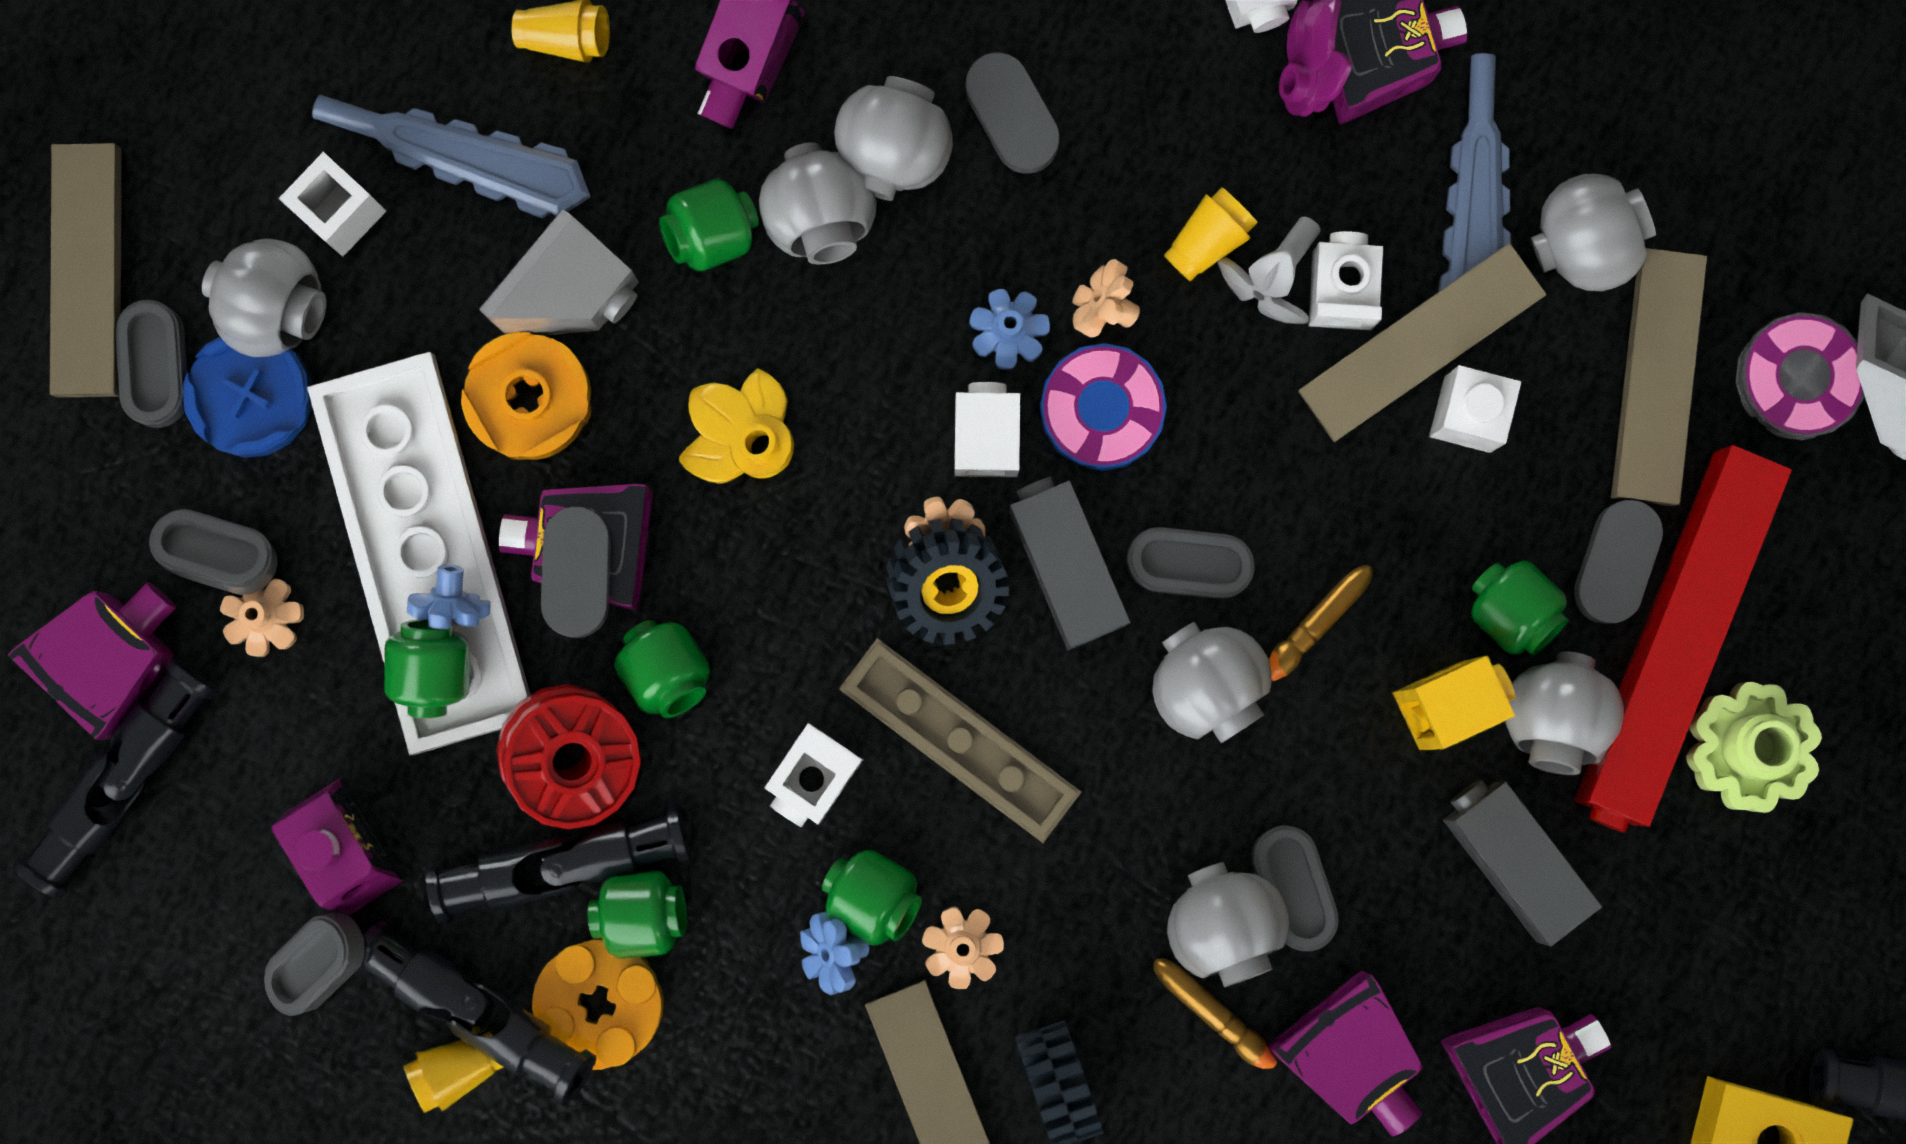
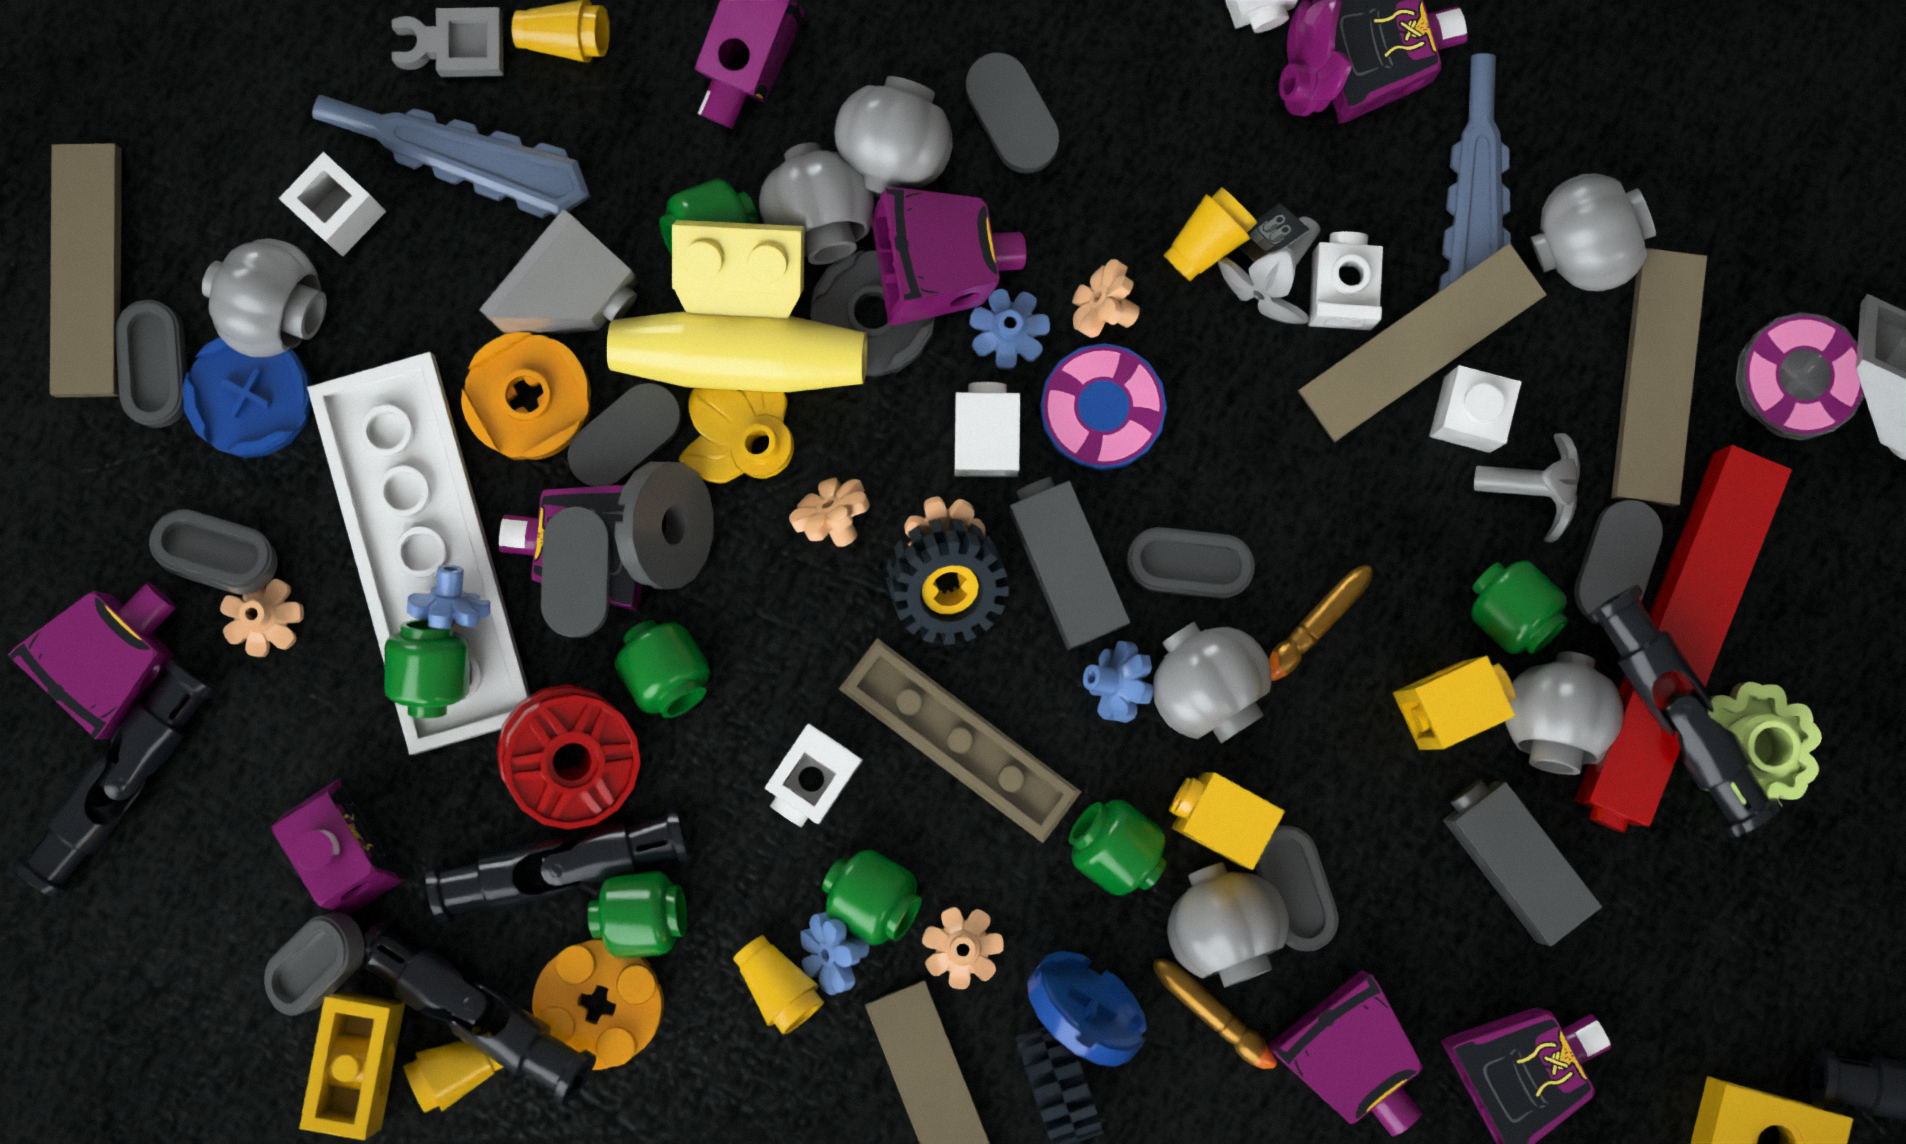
(352, 1065): none -> yellow brick
(461, 42): none -> light grey plate
(625, 436): none -> dark grey tile
(686, 502): none -> dark grey tile
(737, 320): none -> light yellow plate
(778, 985): none -> yellow cone
(831, 511): none -> light nougat plant
(836, 301): none -> dark grey tile
(938, 253): none -> magenta torso
(1086, 1010): none -> blue tile
(1118, 847): none -> green head
(1120, 681): none -> medium blue plant
(1224, 818): none -> yellow brick
(1273, 232): none -> black sticker
(1556, 481): none -> light grey plant
(1708, 749): none -> black piece

